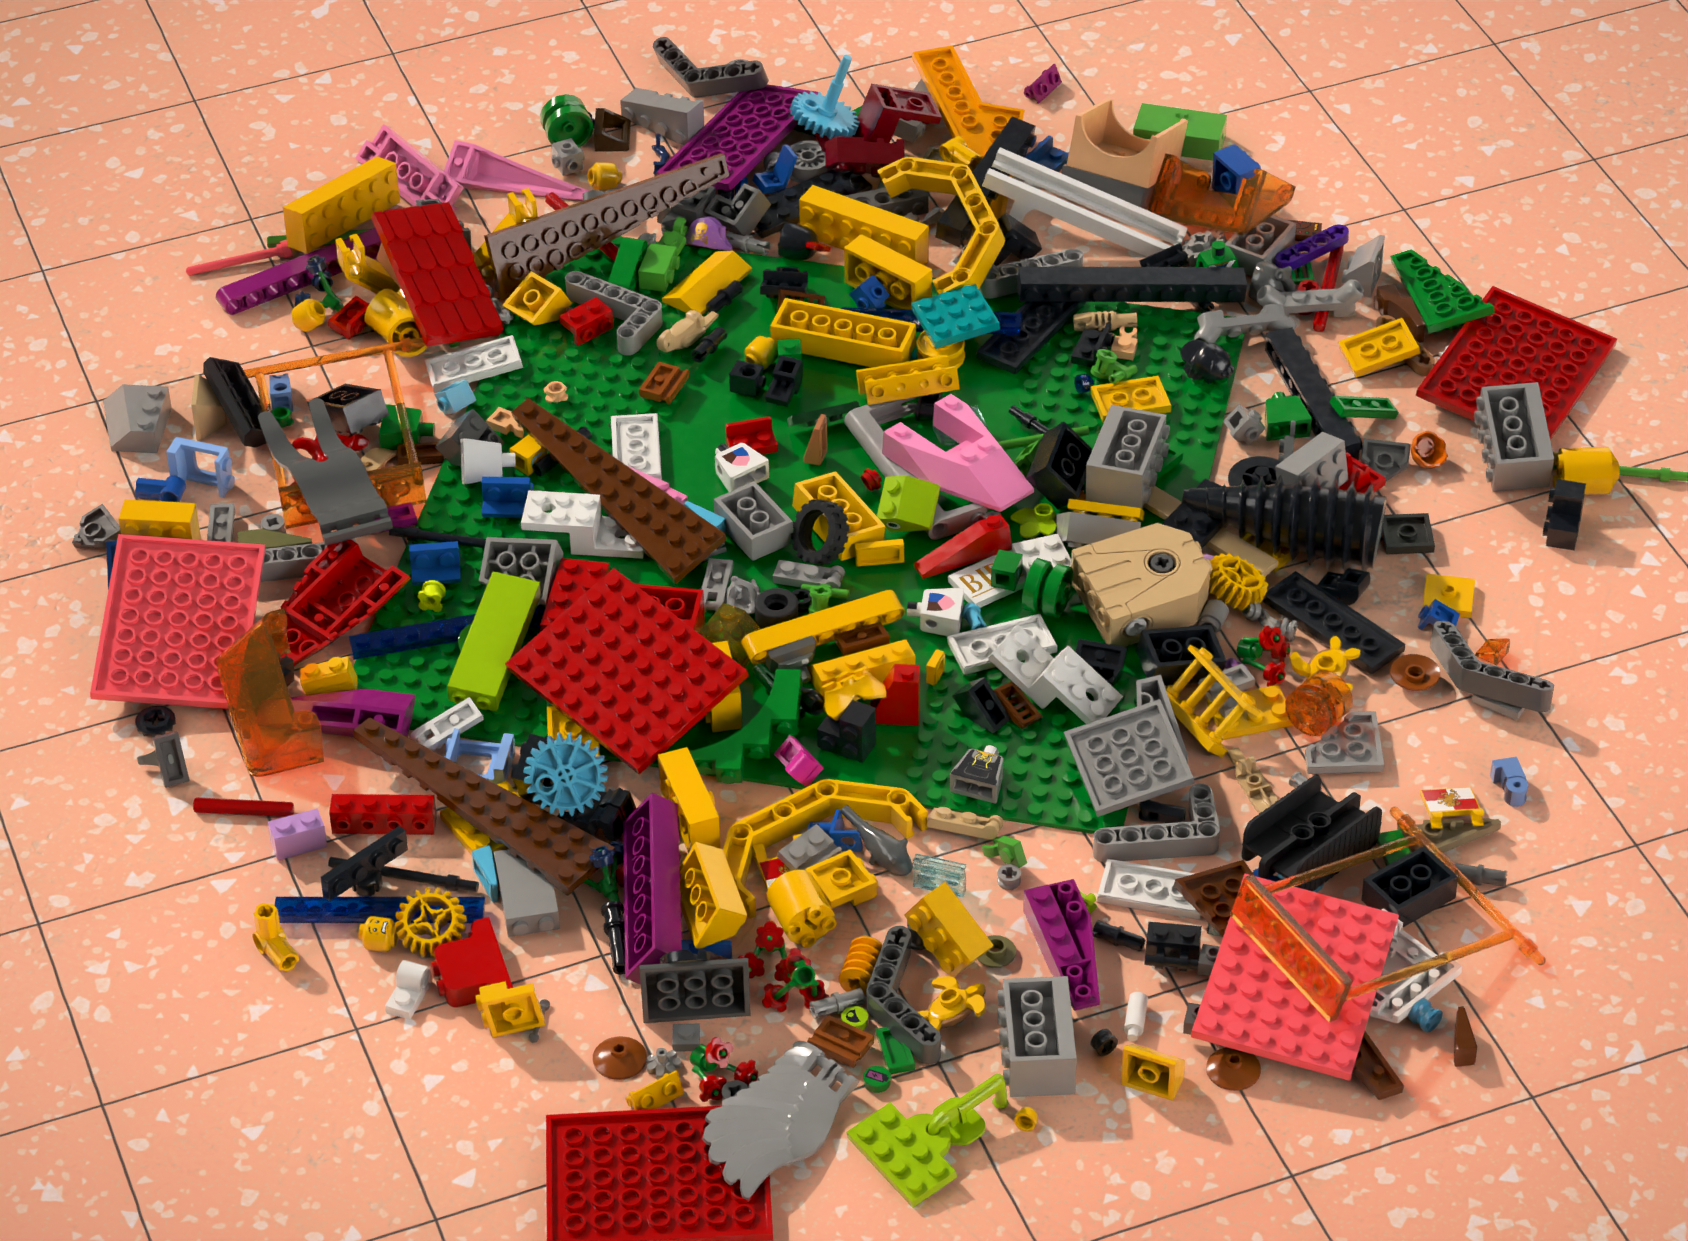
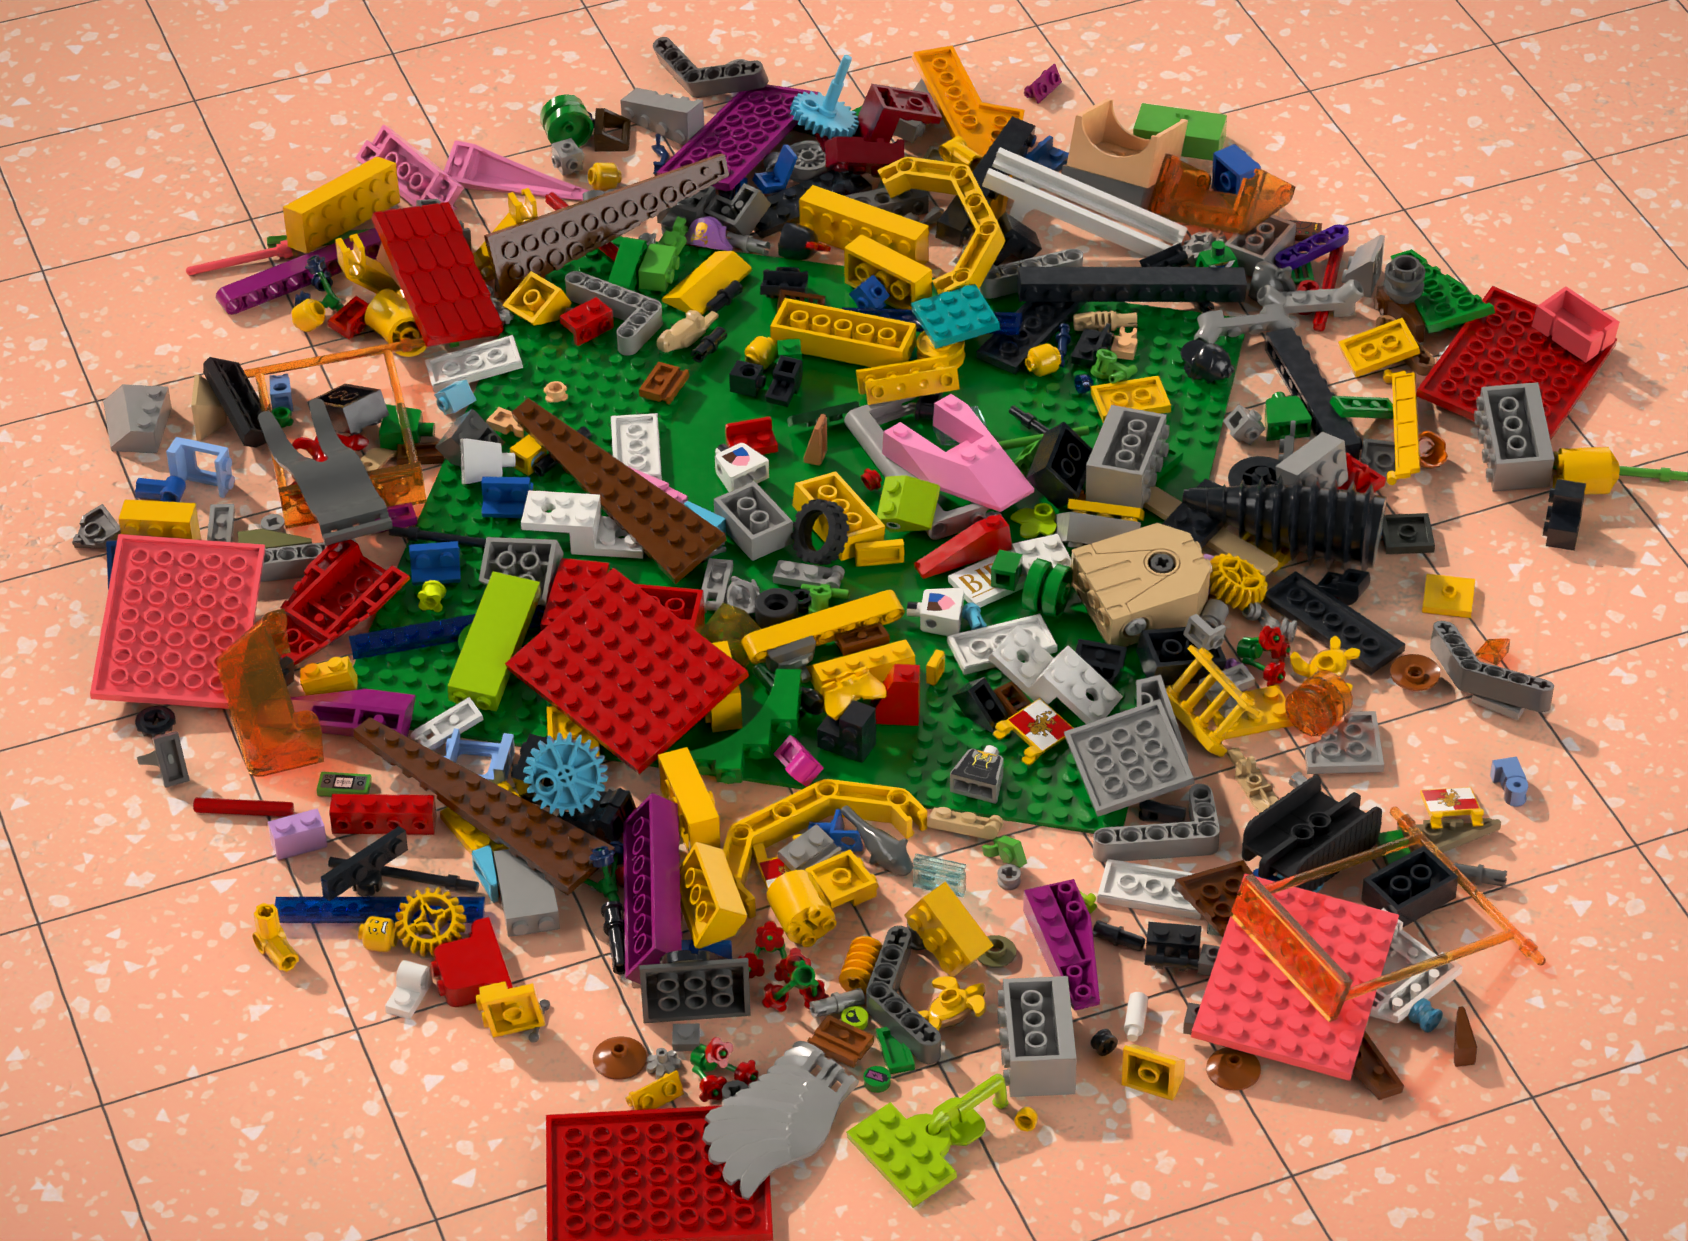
(343, 783): none -> tile
(1037, 727): none -> flag
(1043, 360): none -> yellow head
(1063, 340): none -> dark blue piece
(1204, 635): none -> light grey bracket
(1404, 279): none -> dark grey piece
(1405, 425): none -> yellow piece
(1437, 612): blue bracket -> none
(1575, 324): none -> coral piece

